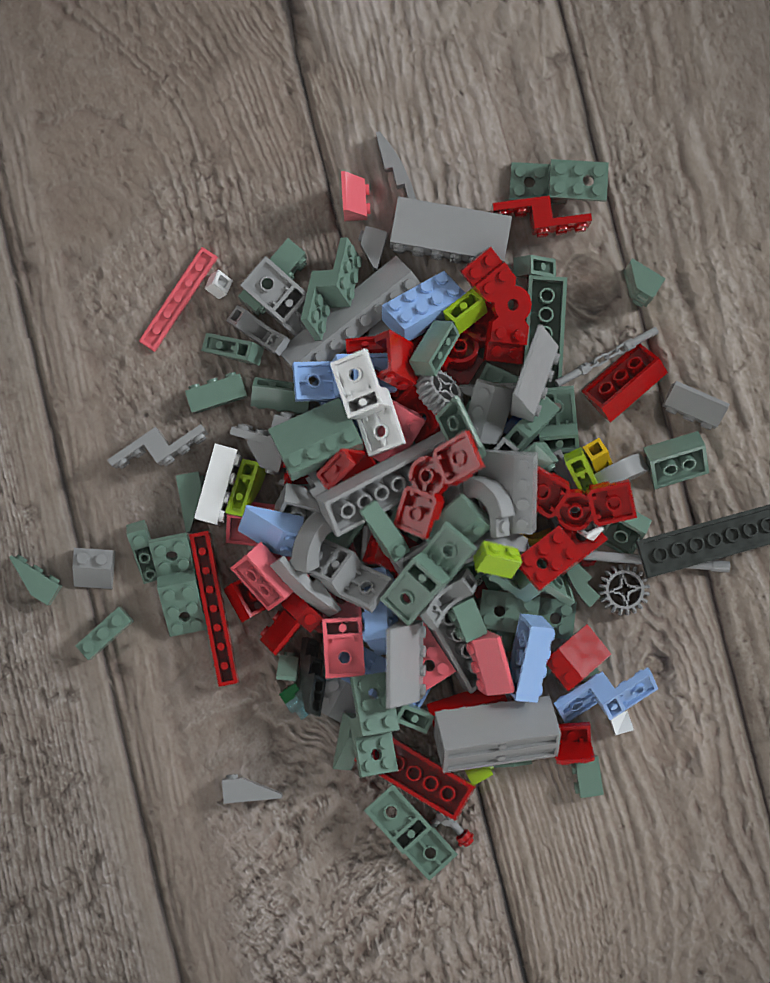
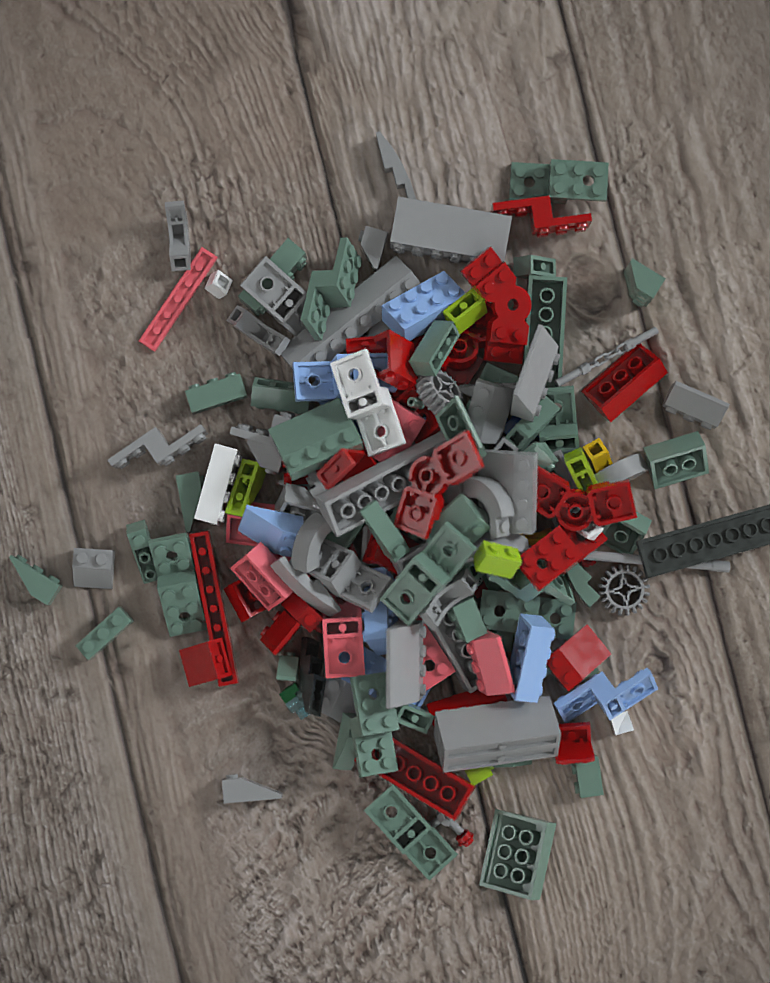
(178, 236): none -> light grey arch
(205, 662): none -> red panel
(233, 349): sand green slope -> none
(354, 197): coral slope -> none
(415, 403): none -> sand green arm
(517, 854): none -> sand green slope

